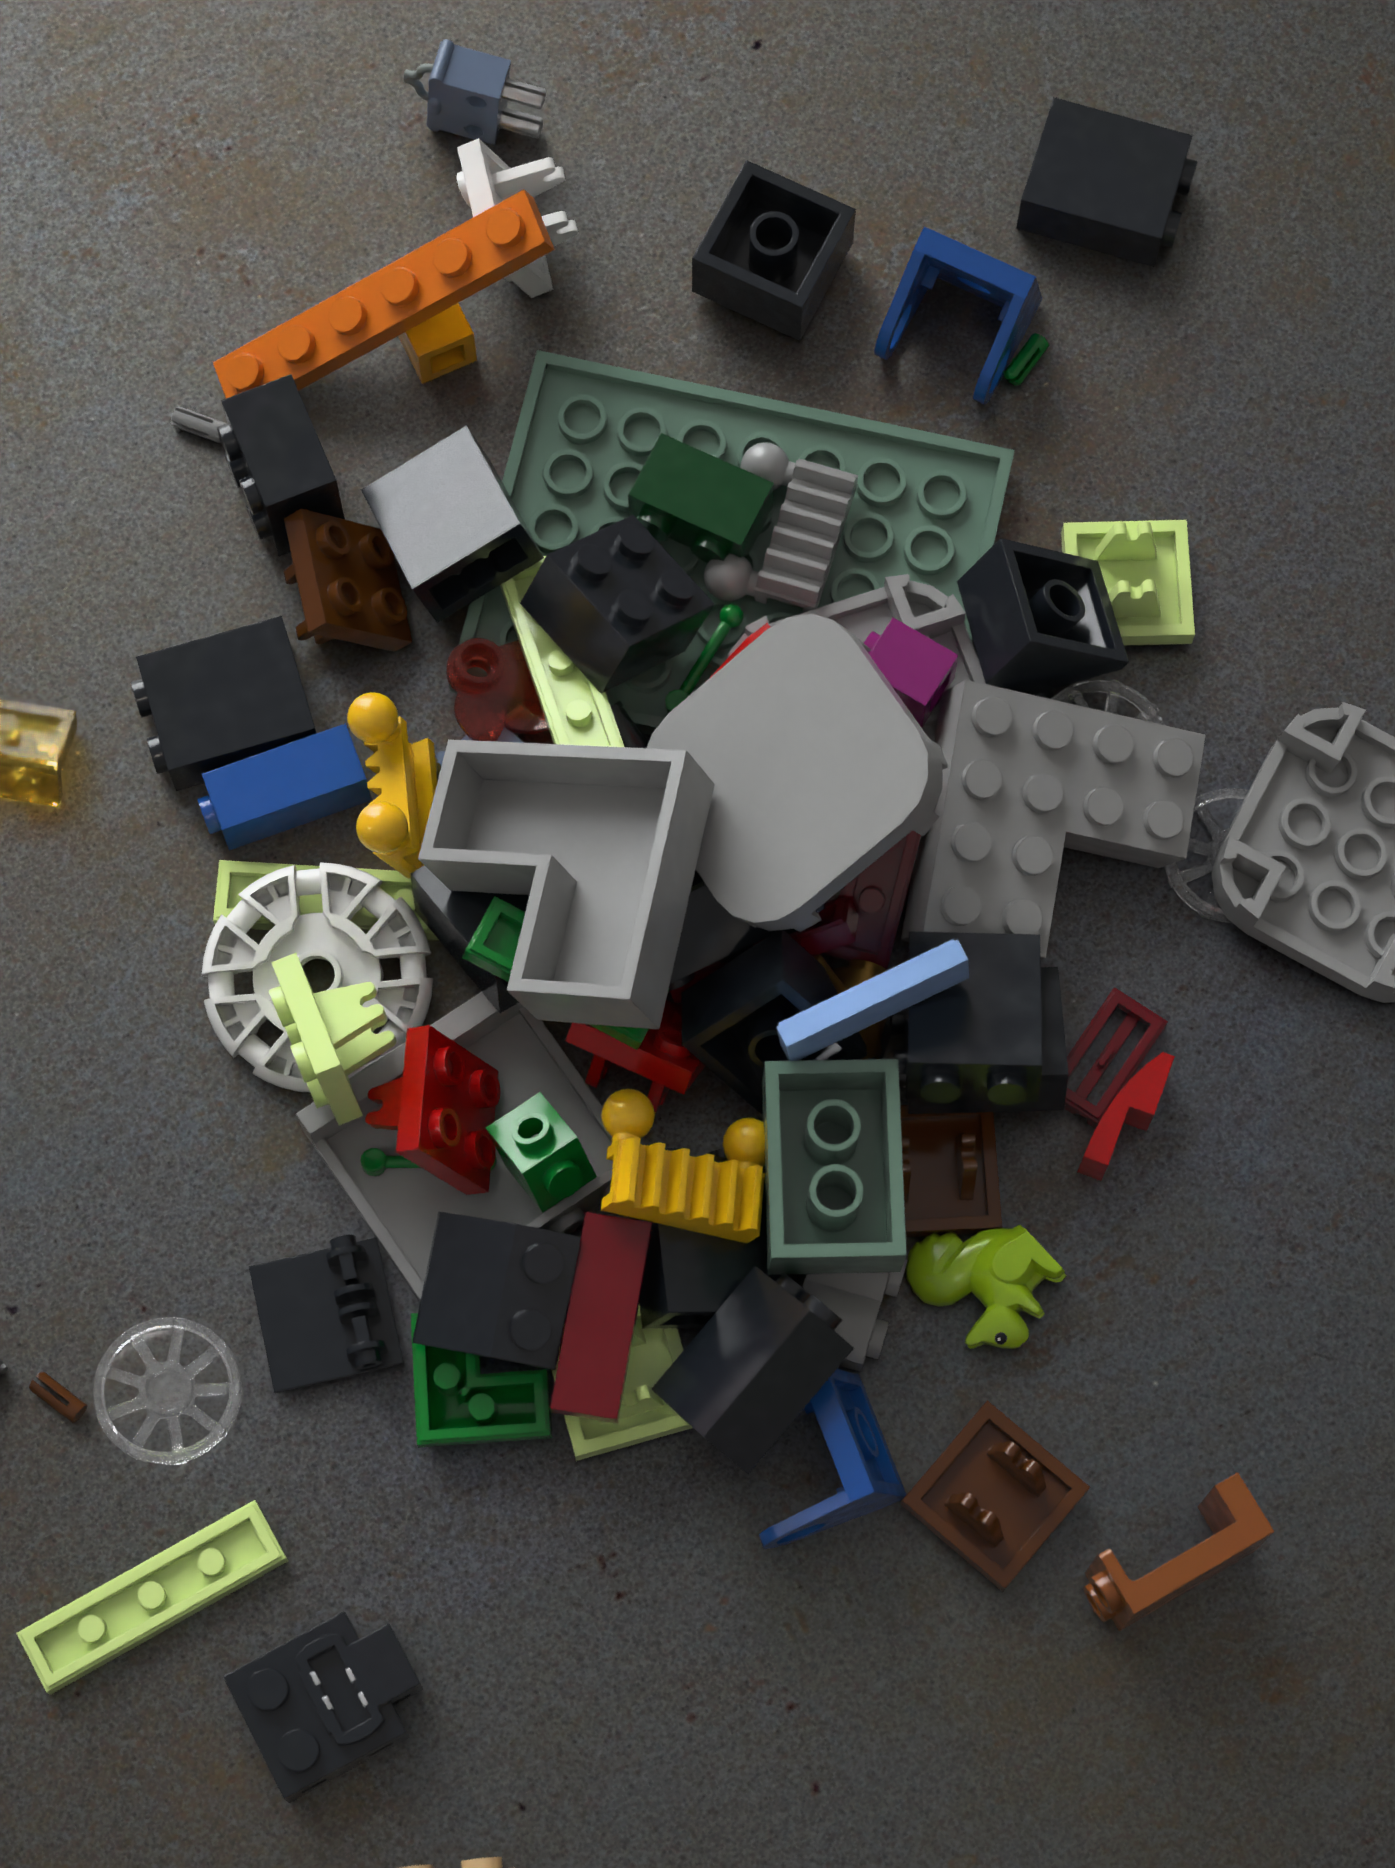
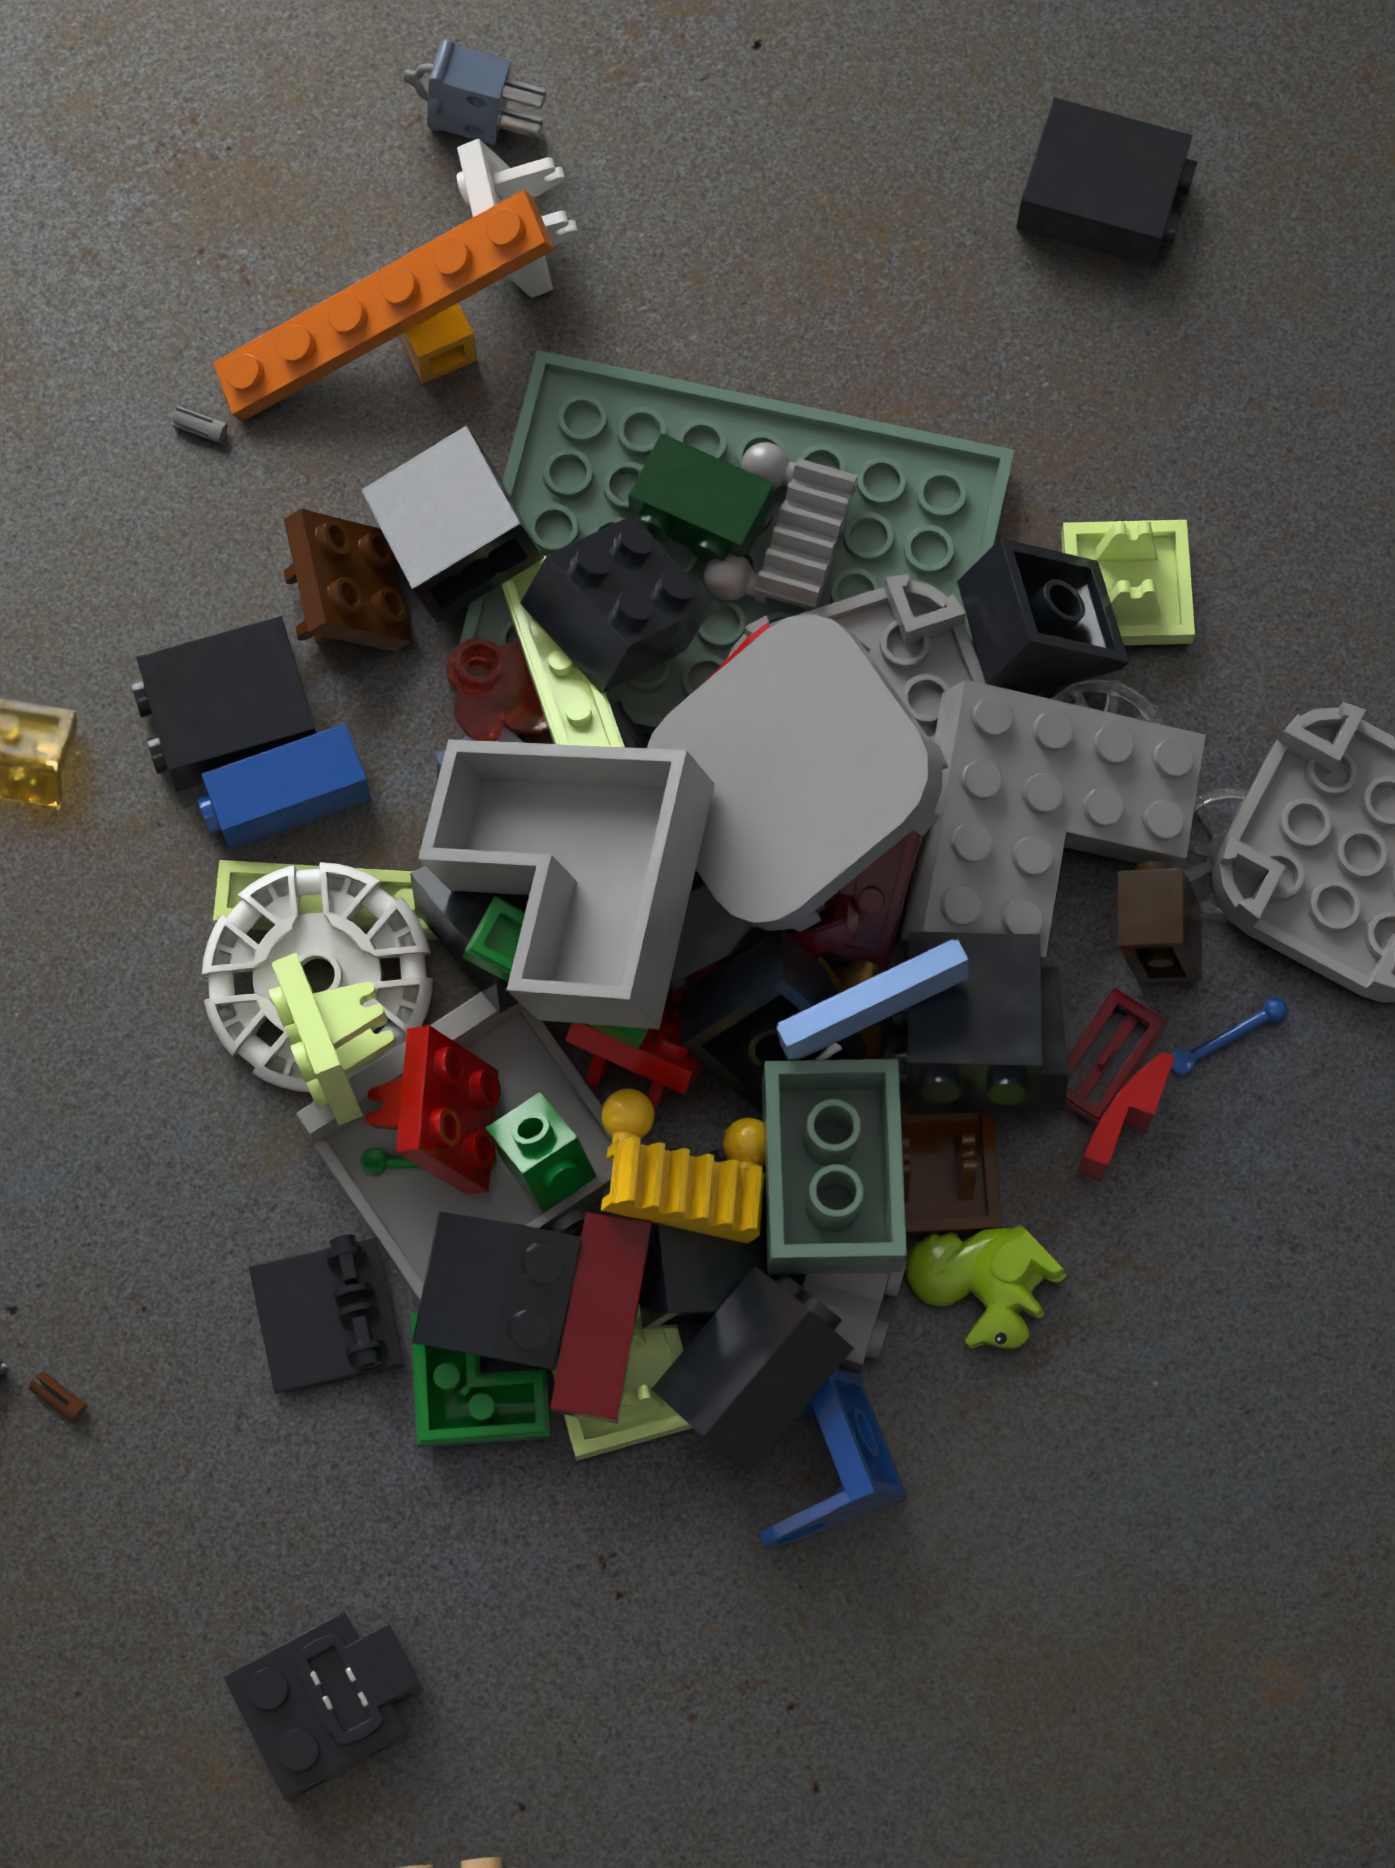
(151, 1597): yellowish green tile -> none
(167, 1391): clear wheel -> none
(277, 458): black brick -> none
(403, 781): yellow gear -> none
(730, 617): green hinge -> none
(773, 250): black brick -> none
(913, 666): magenta brick -> none
(976, 273): blue hose -> none
(995, 1495): reddish brown plate -> none
(1026, 359): green piece -> none
(1159, 923): none -> dark brown brick
(1237, 1530): dark orange panel -> none
(1274, 1010): none -> blue hinge

